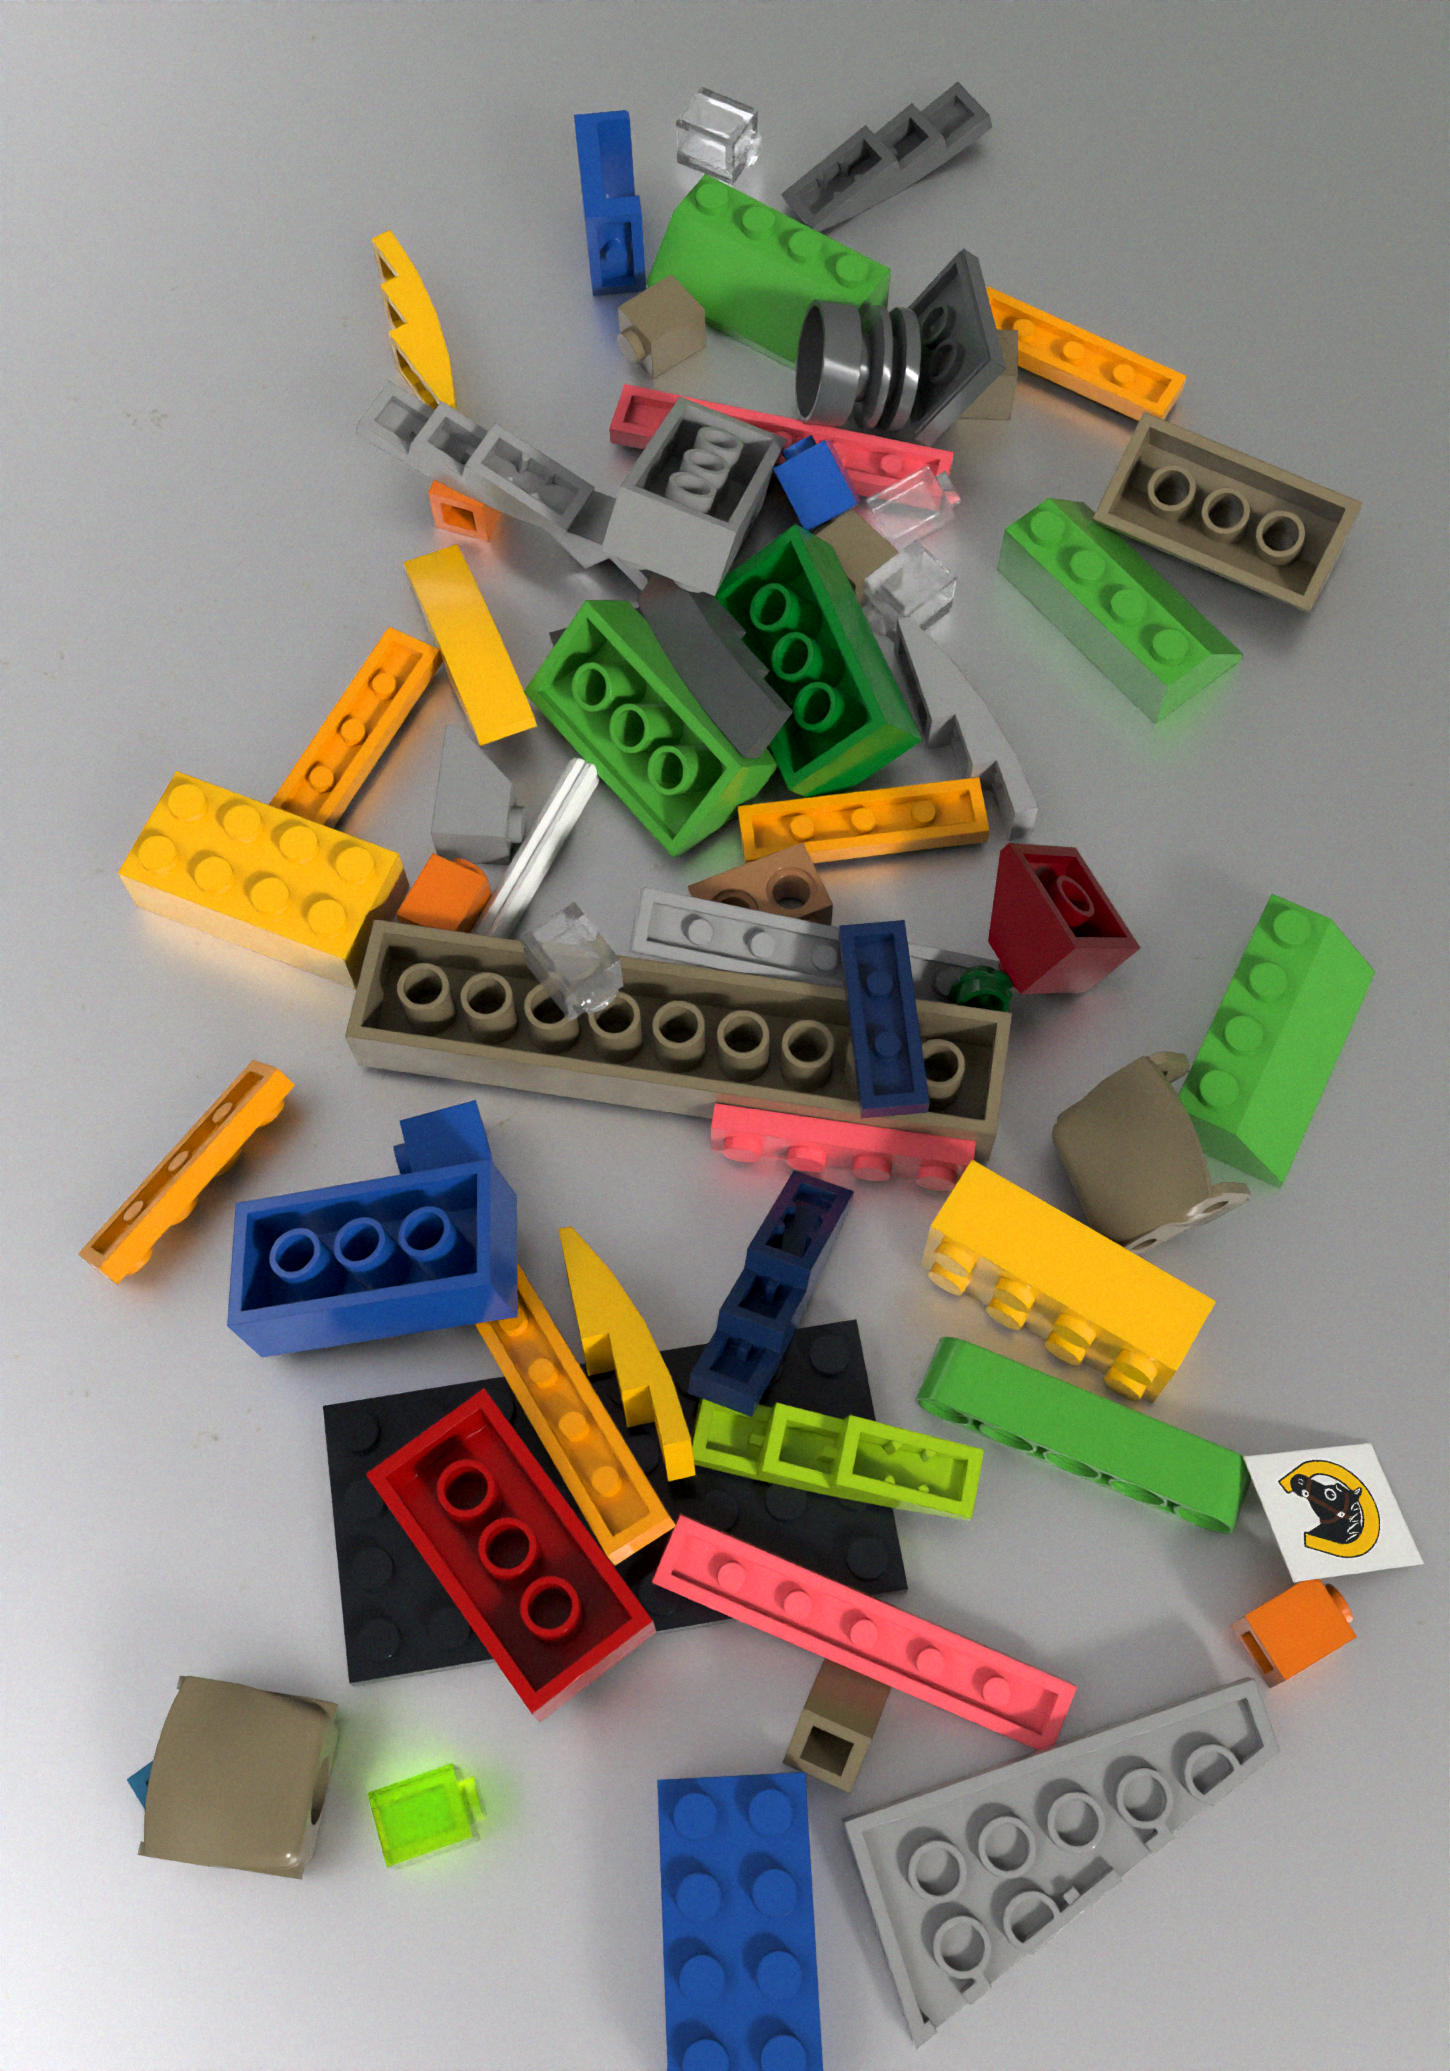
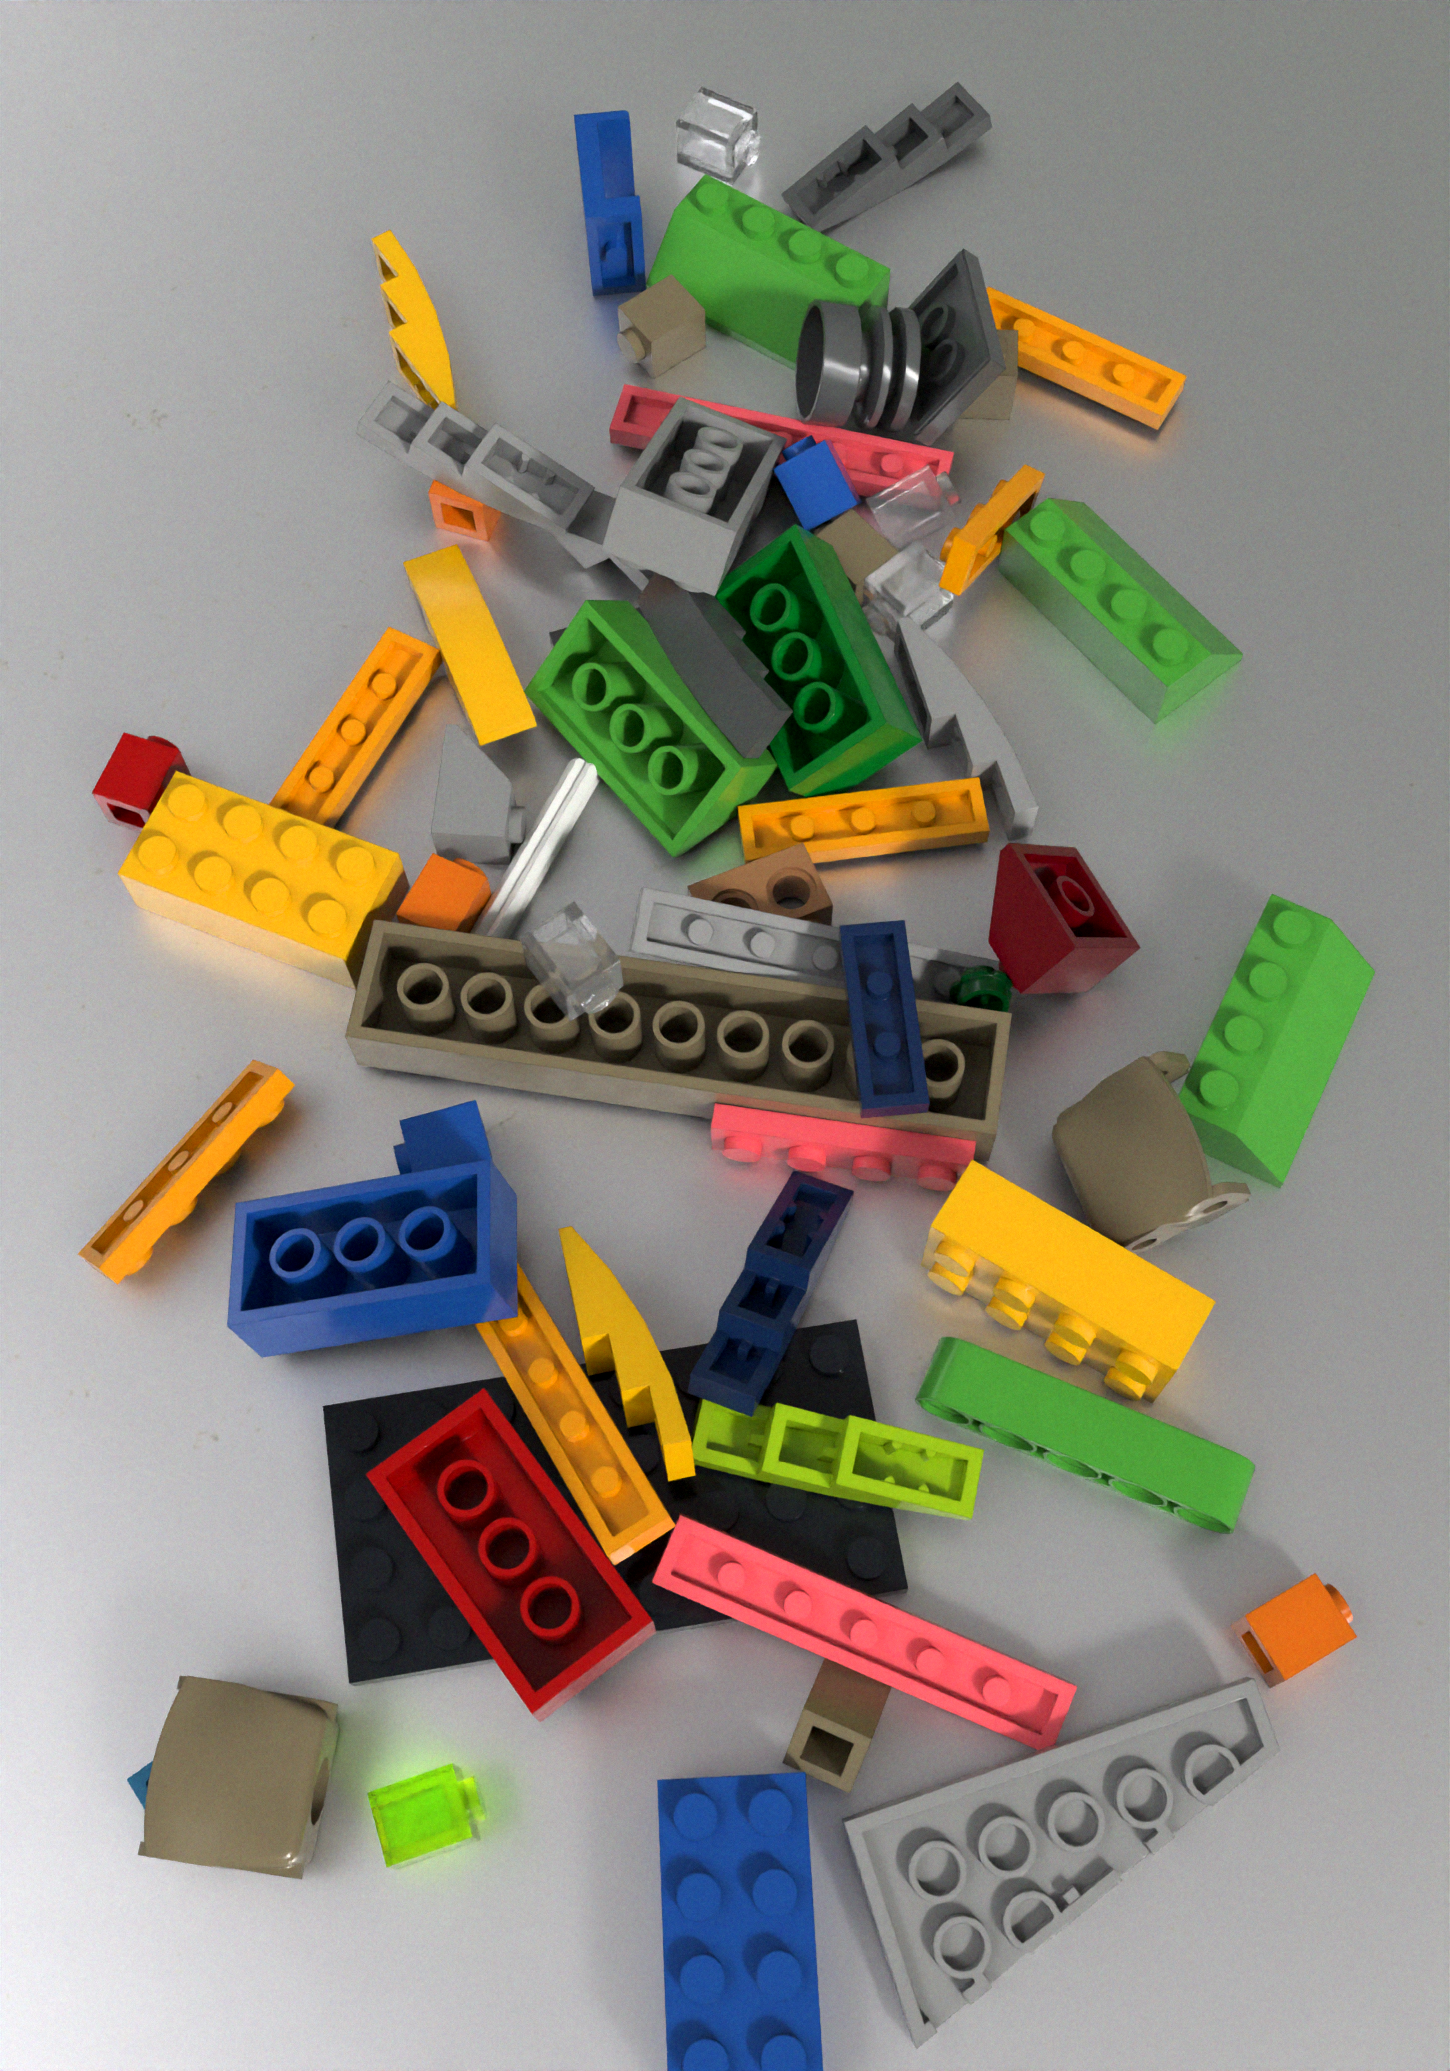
(137, 779): none -> red brick
(980, 540): none -> light orange plate
(1227, 512): dark tan slope -> none
(1332, 1511): sticker -> none

